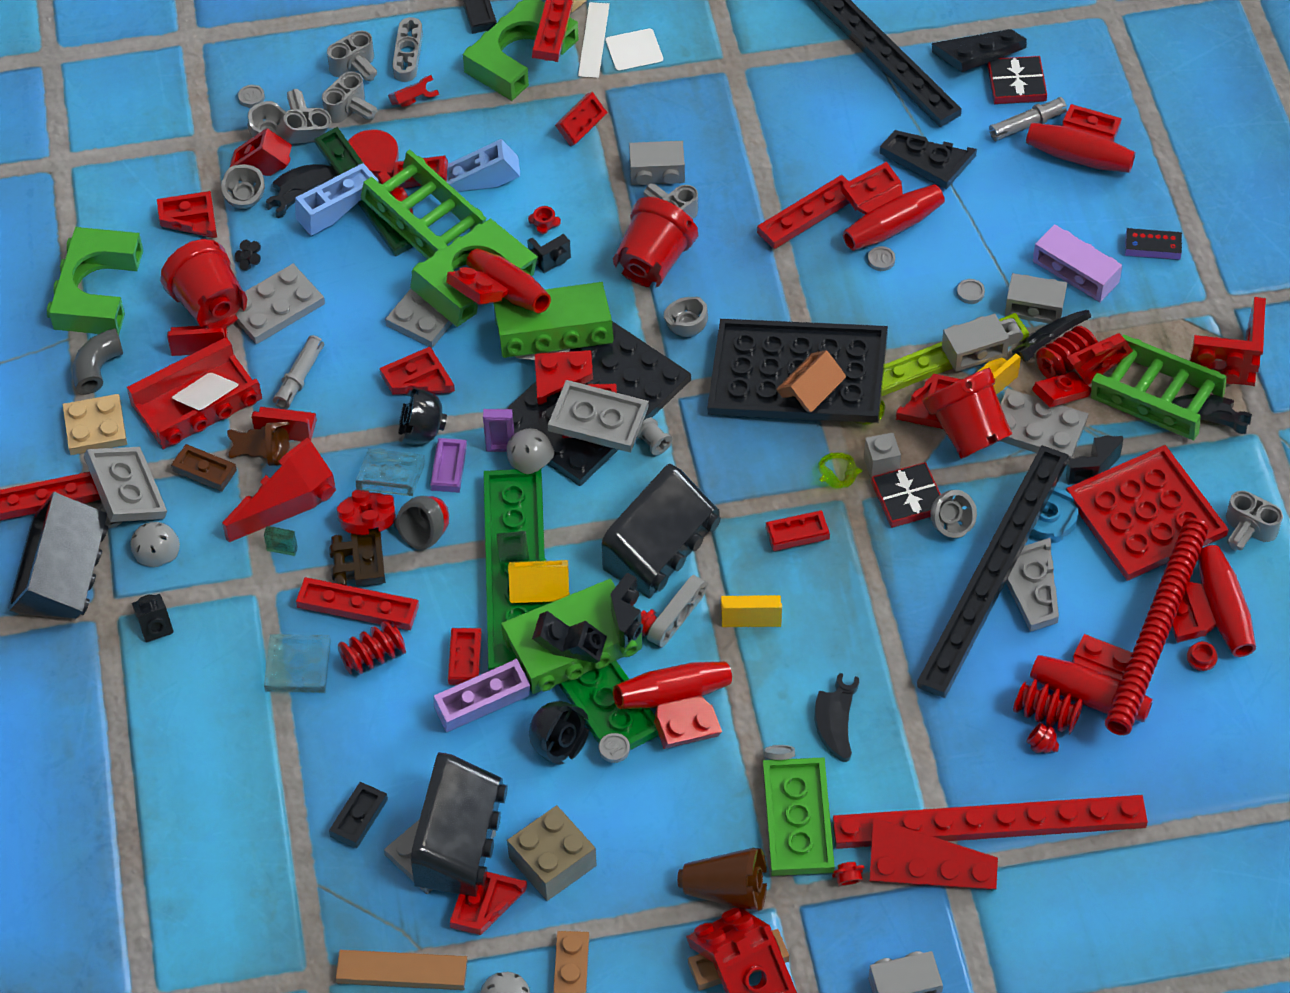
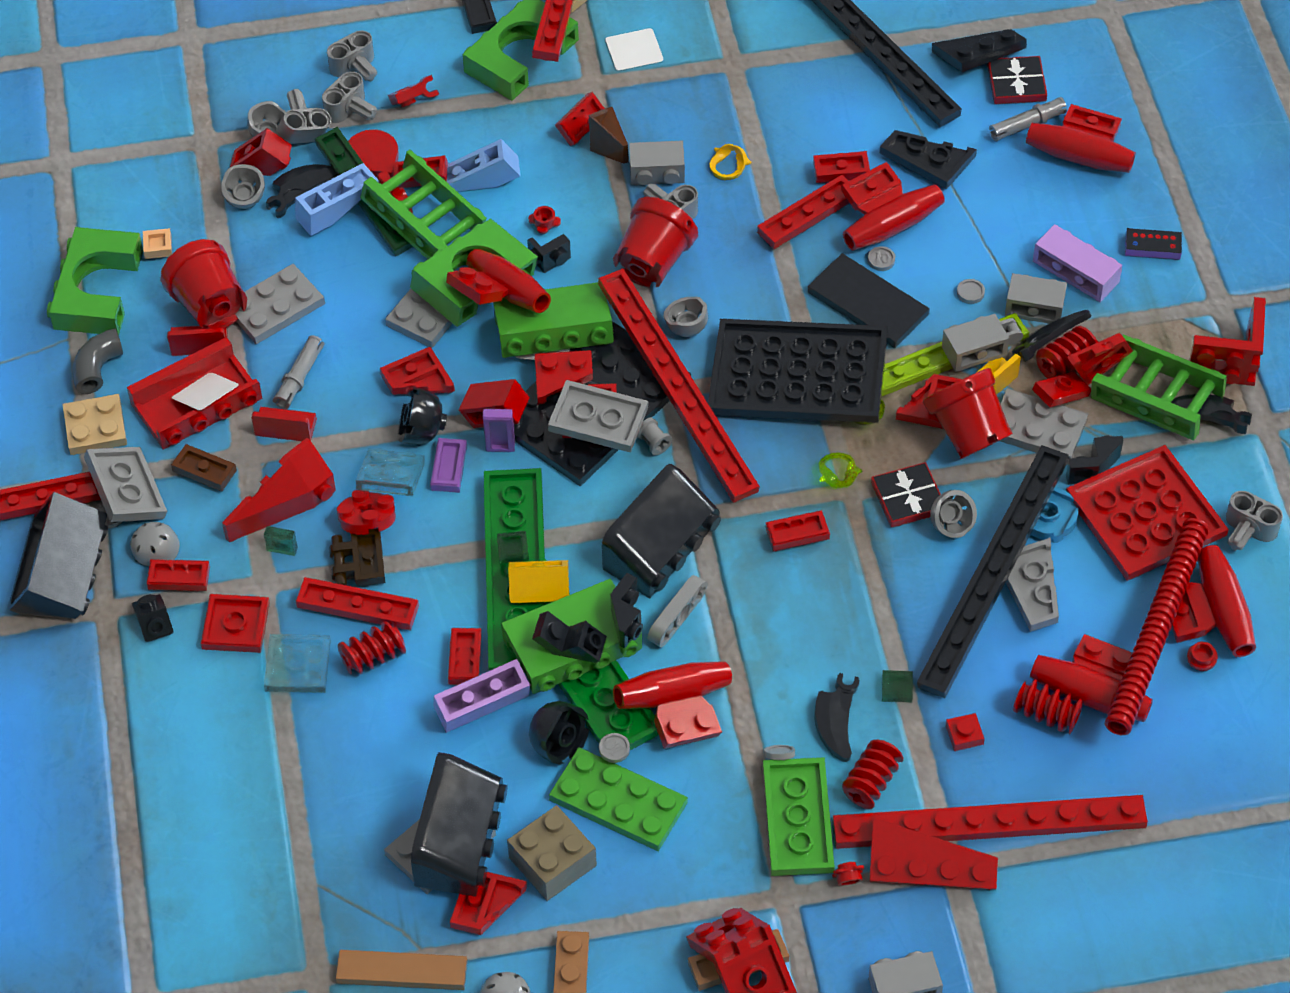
(157, 243): none -> light nougat plate
(178, 575): none -> red plate
(188, 213): red wing -> none
(235, 623): none -> red tile
(248, 254): black plant -> none
(251, 95): light grey piece -> none
(269, 441): reddish brown hair -> none
(358, 815): black plate -> none
(412, 57): light grey beam -> none
(422, 521): dark grey piece -> none
(493, 395): none -> red piece
(529, 450): light grey helmet -> none
(593, 40): white sticker -> none
(607, 136): none -> slope
(618, 799): none -> bright green plate
(647, 620): red plate -> none
(678, 385): none -> red plate
(722, 153): none -> yellow piece
(727, 879): reddish brown cone -> none
(751, 611): yellow panel -> none
(813, 380): nougat panel -> none
(830, 166): none -> red plate
(868, 299): none -> black tile
(872, 773): none -> red piece
(881, 454): light grey brick -> none
(897, 686): none -> clear green tile
(965, 732): none -> red plate
(1043, 739): red plate -> none

